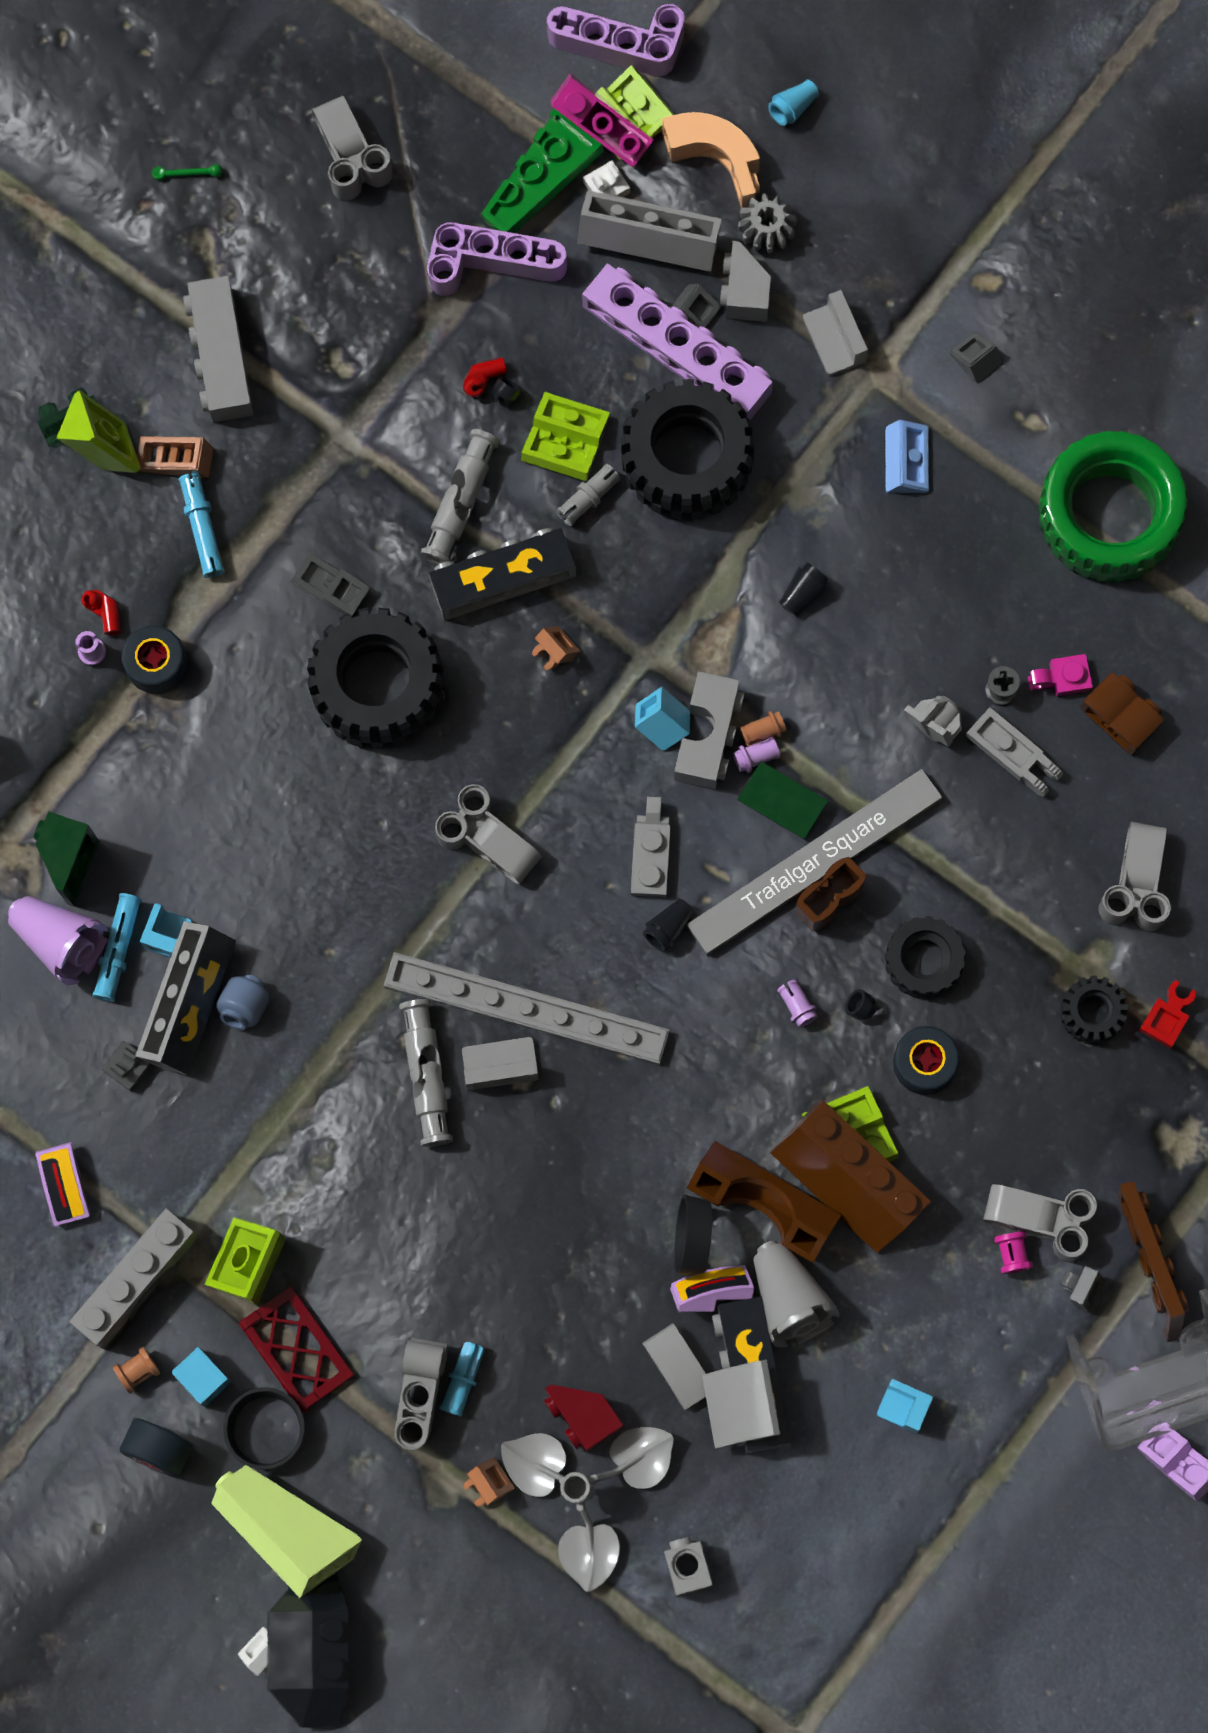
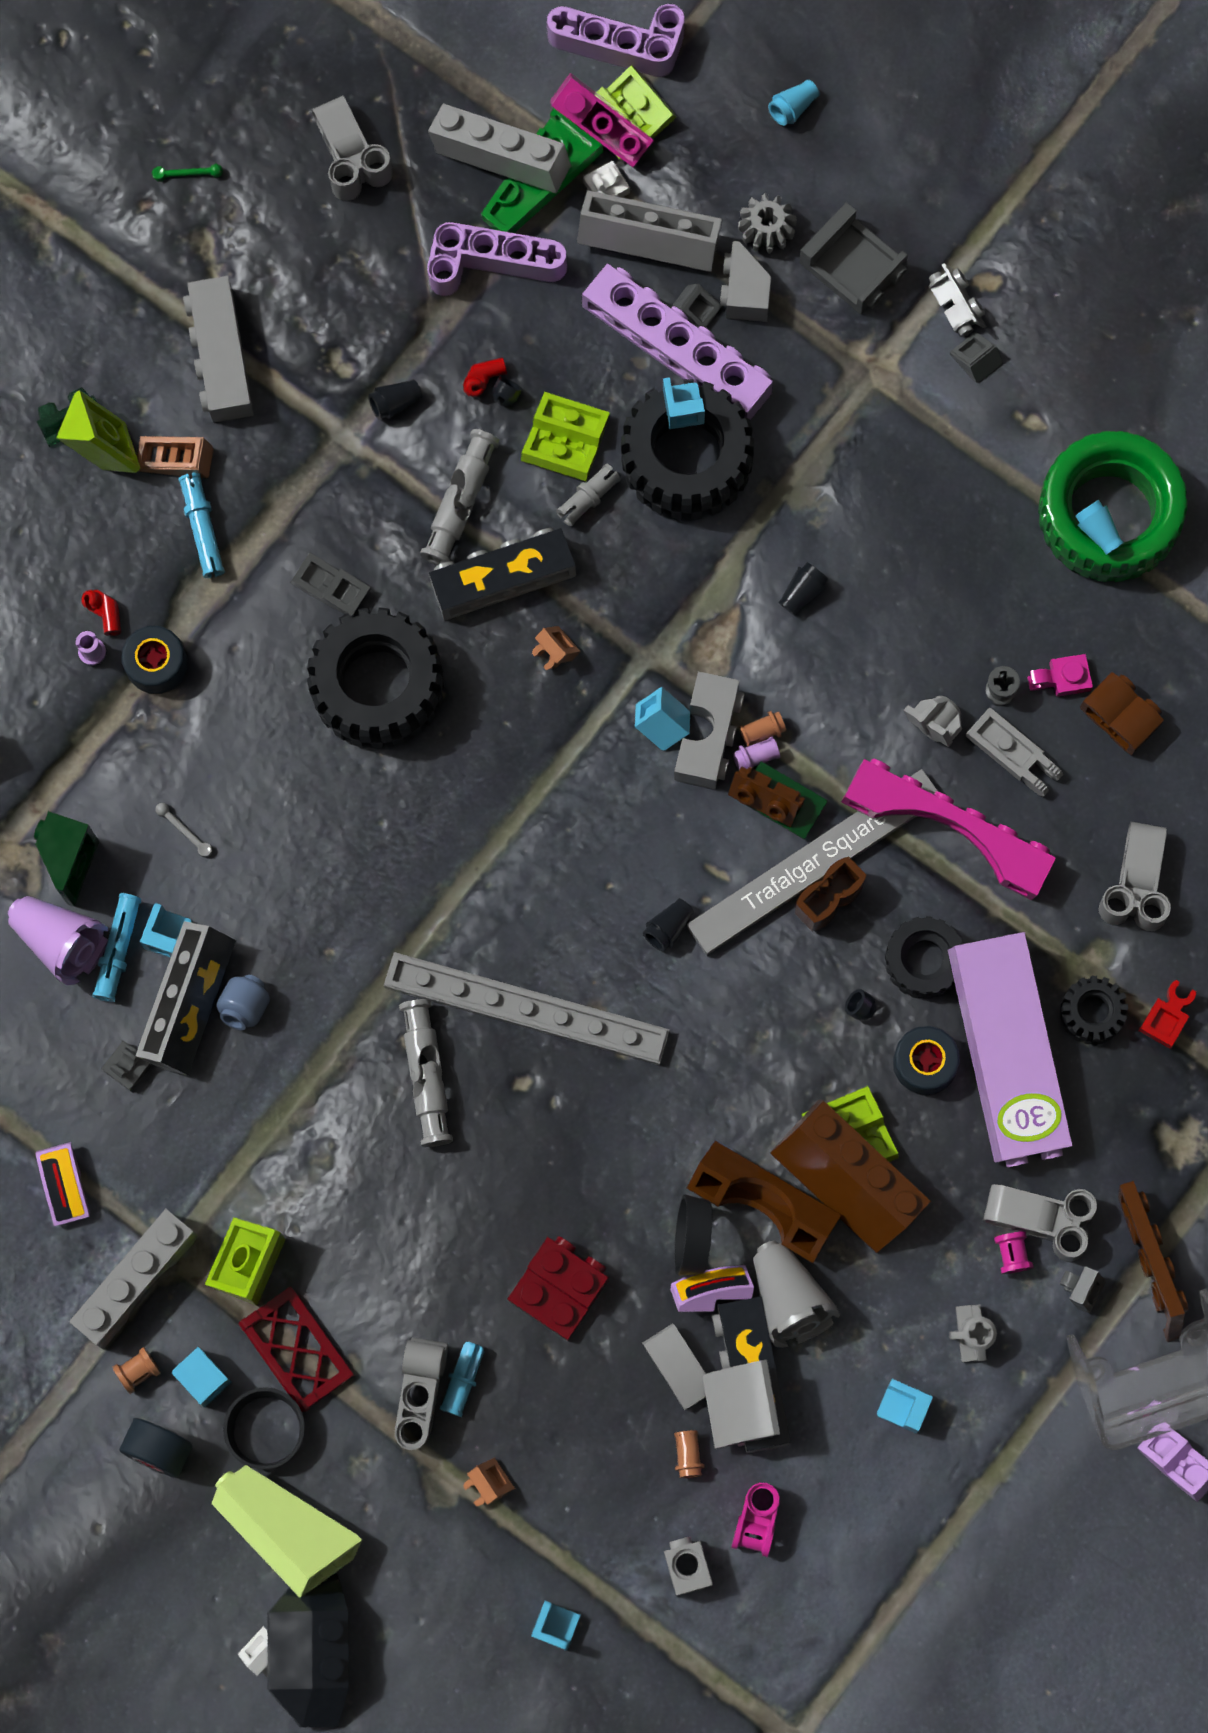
(204, 849): none -> light grey hinge
(394, 398): none -> black cone
(488, 837): light grey piece -> none
(499, 148): none -> light grey brick
(499, 1063): light grey panel -> none
(536, 1464): light grey plant -> none
(556, 1625): none -> medium azure panel
(559, 1287): none -> dark red plate
(586, 1413): dark red slope -> none
(651, 852): light grey hinge -> none
(683, 404): none -> medium azure panel
(688, 1454): none -> nougat pin
(716, 138): light nougat arch -> none
(756, 1522): none -> dark pink piece
(778, 803): none -> reddish brown hinge
(799, 1006): lavender pin -> none
(836, 335): light grey panel -> none
(853, 260): none -> dark grey panel
(907, 457): light blue slope -> none
(965, 310): none -> hinge
(973, 1332): none -> light grey piece
(1010, 1049): none -> lavender brick
(1015, 863): none -> dark pink arch
(1099, 526): none -> medium azure cone

